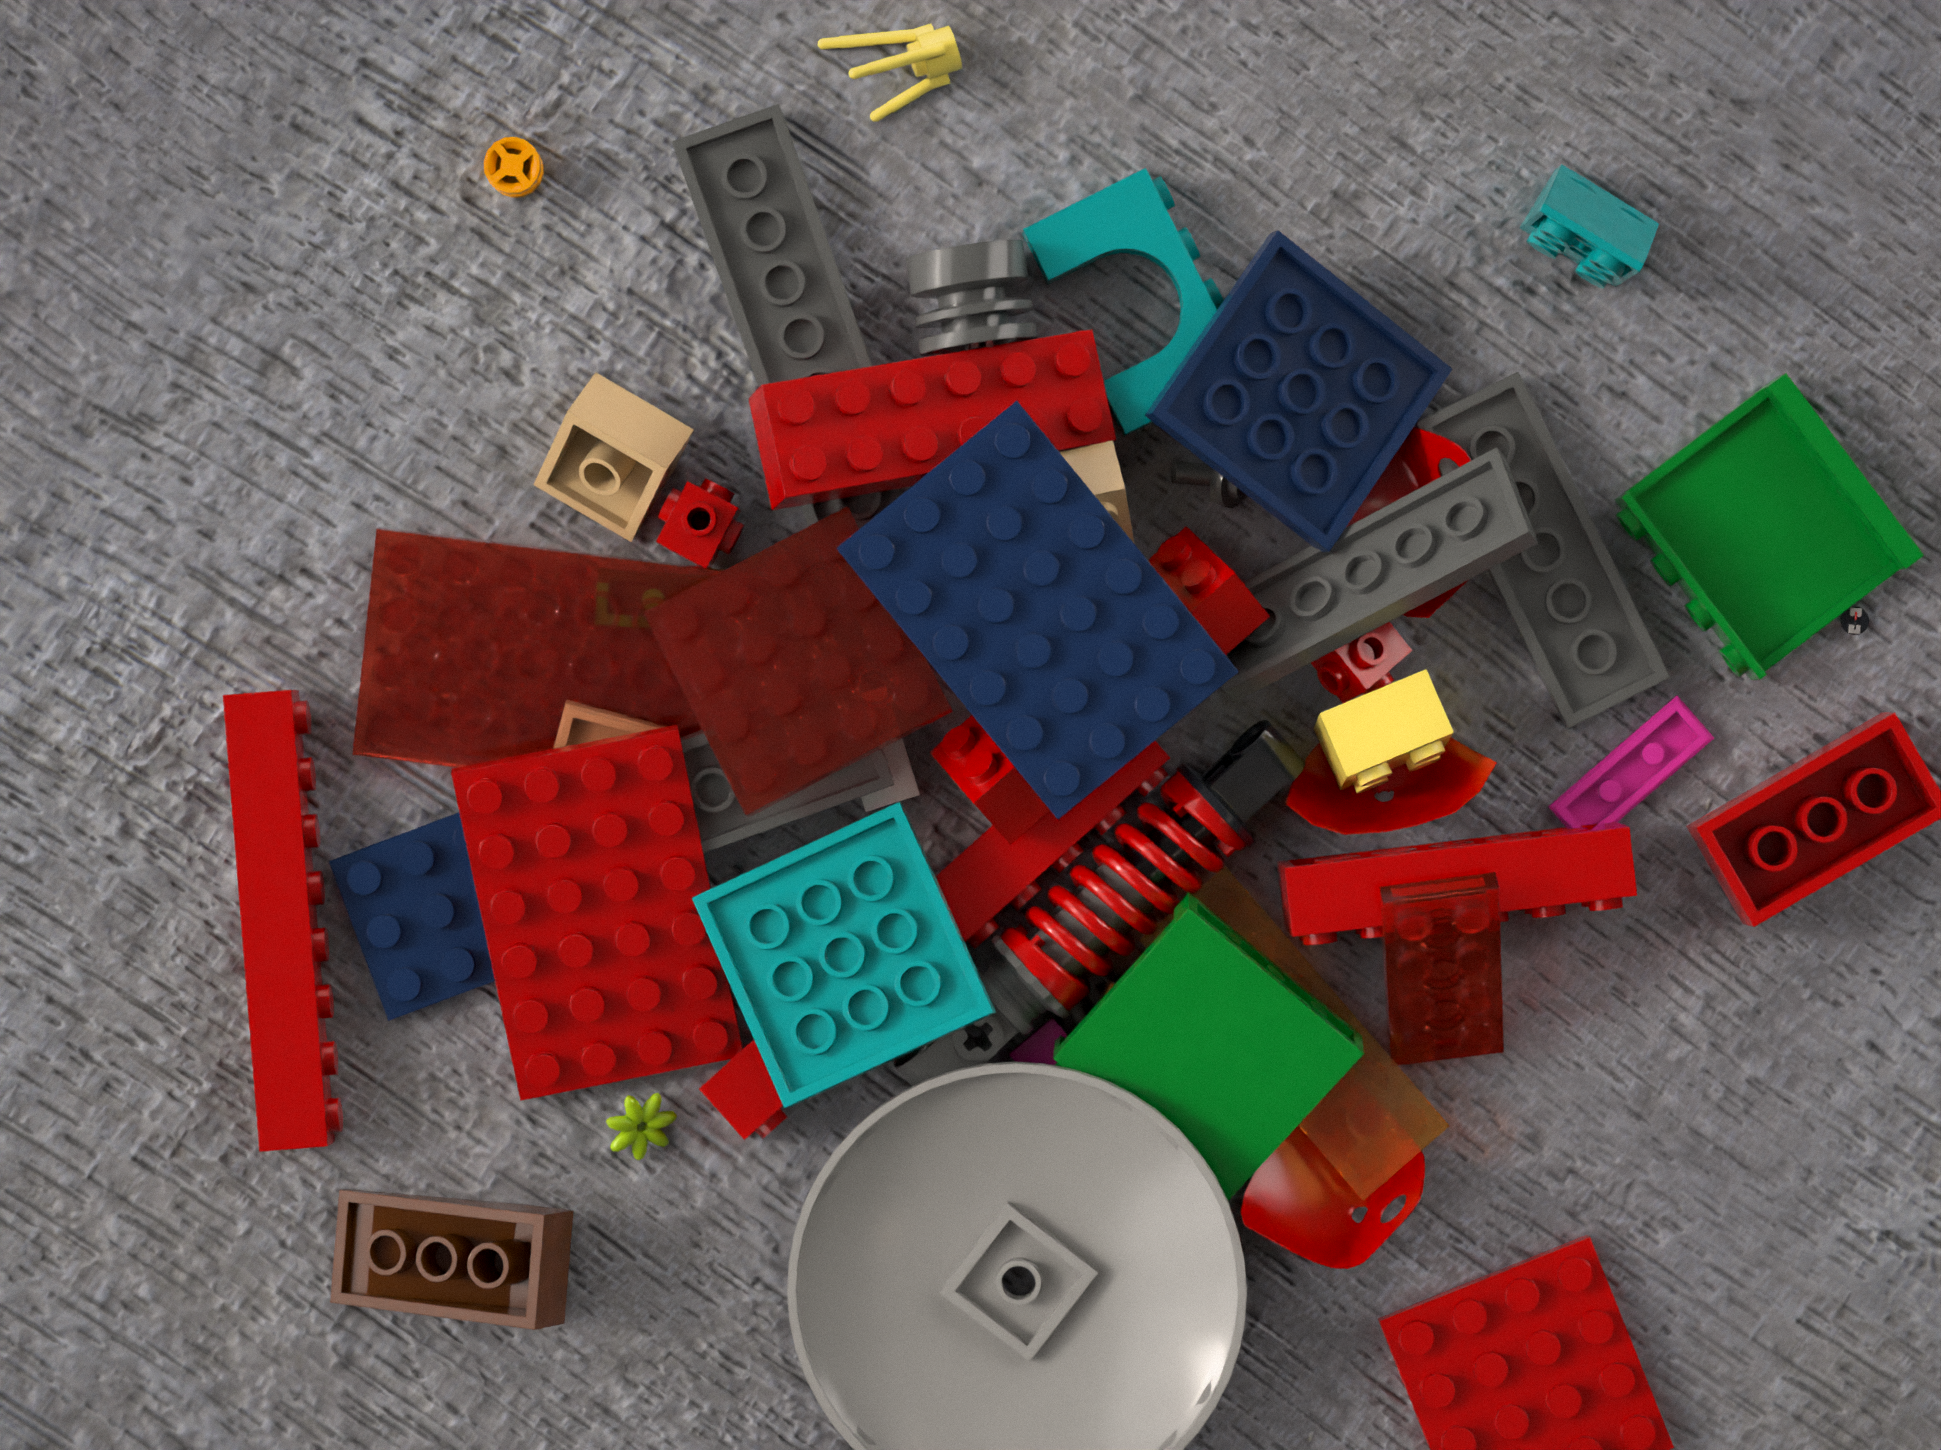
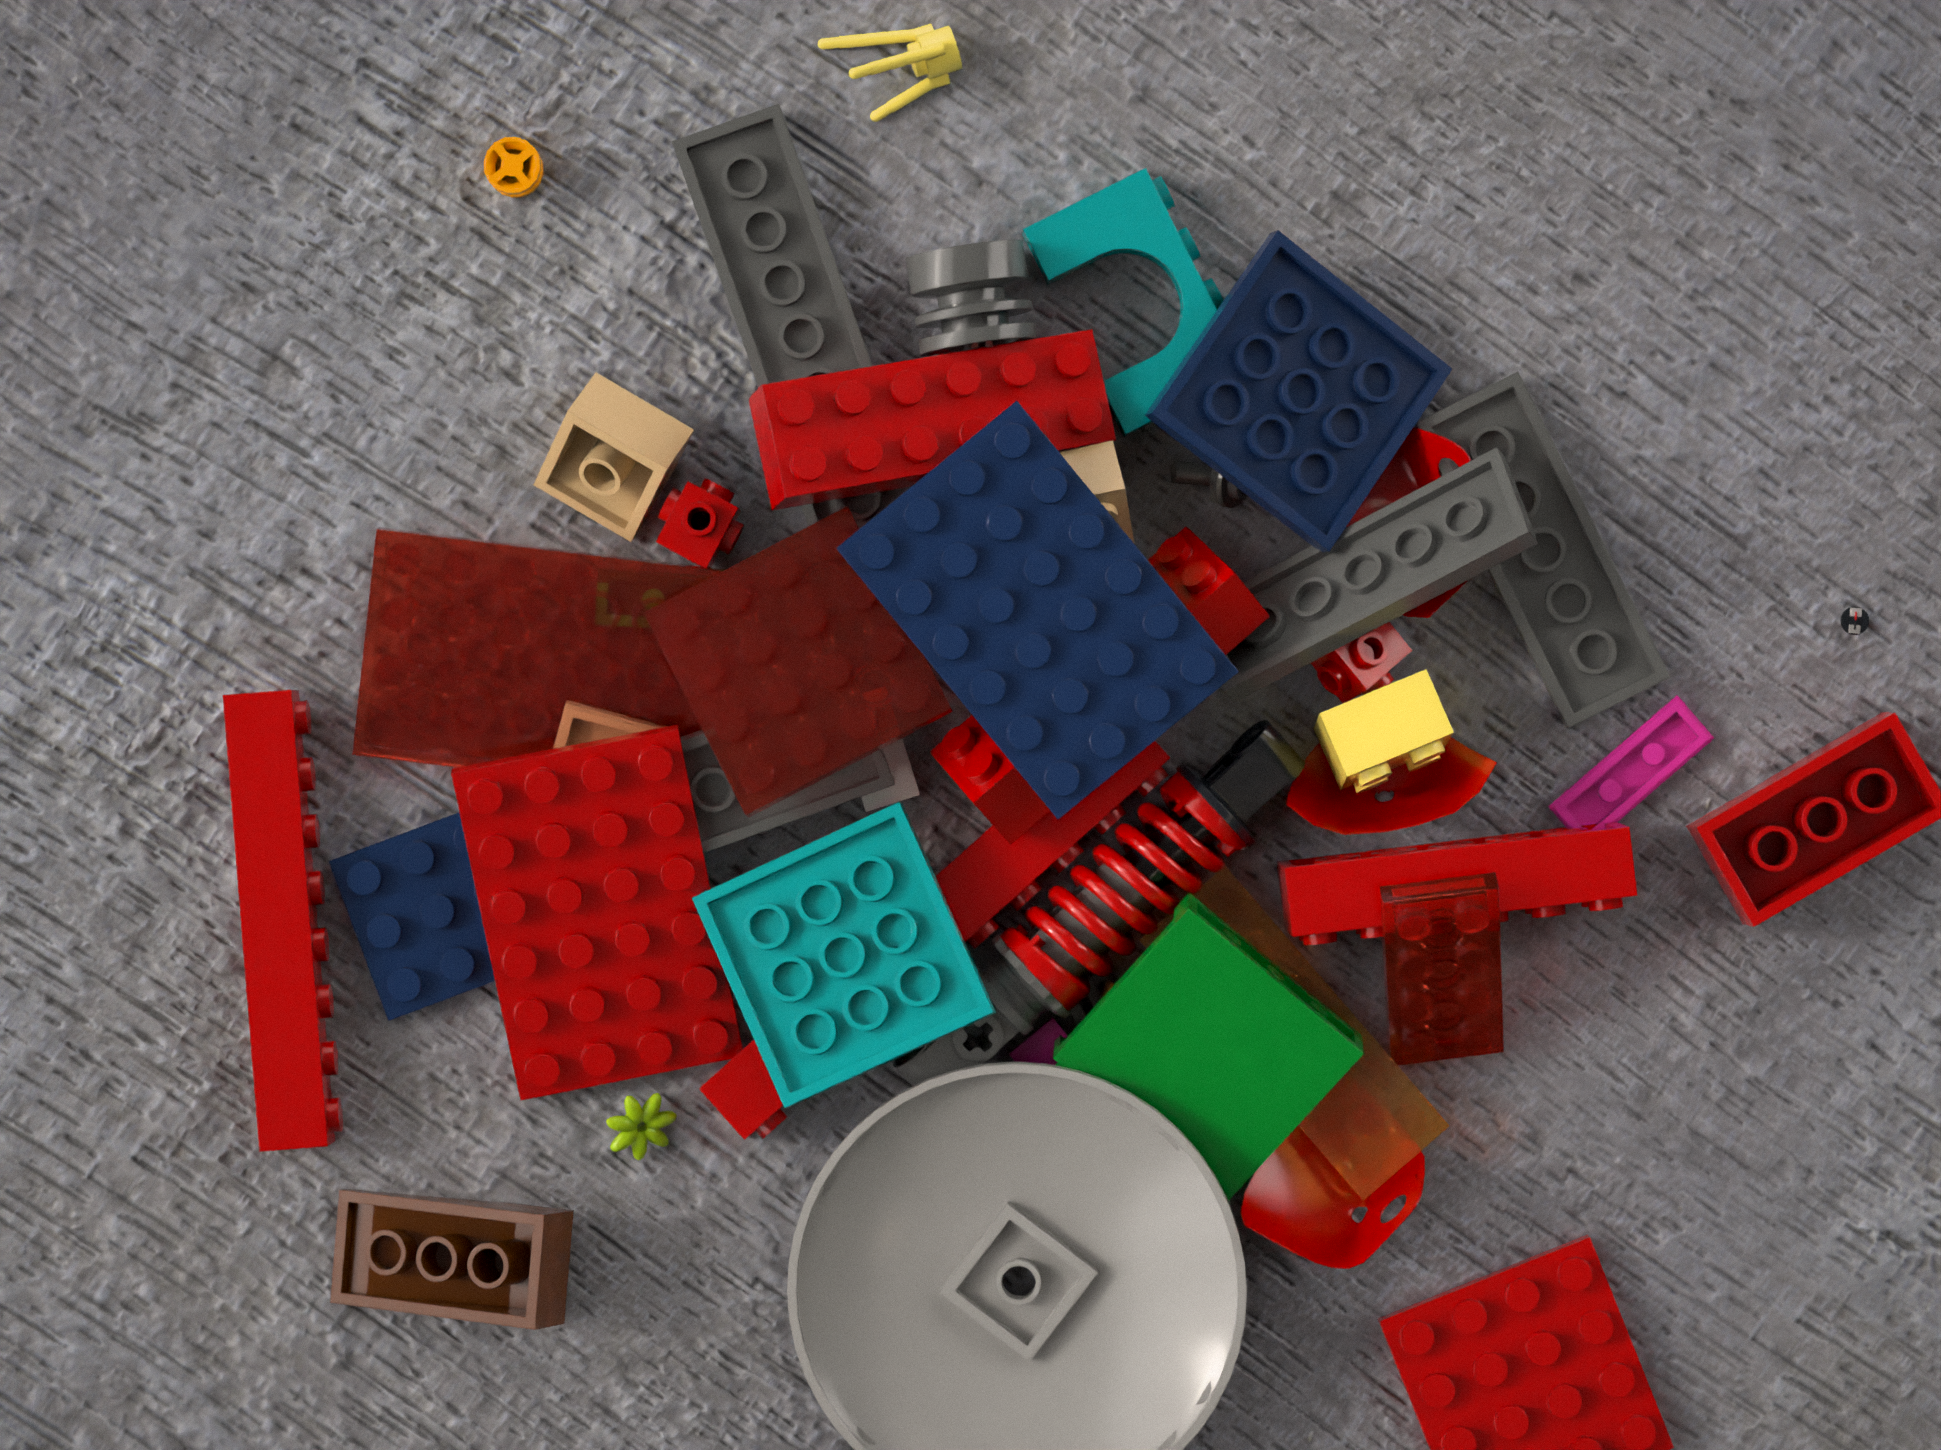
(1589, 228): teal slope -> none
(1766, 528): green panel -> none

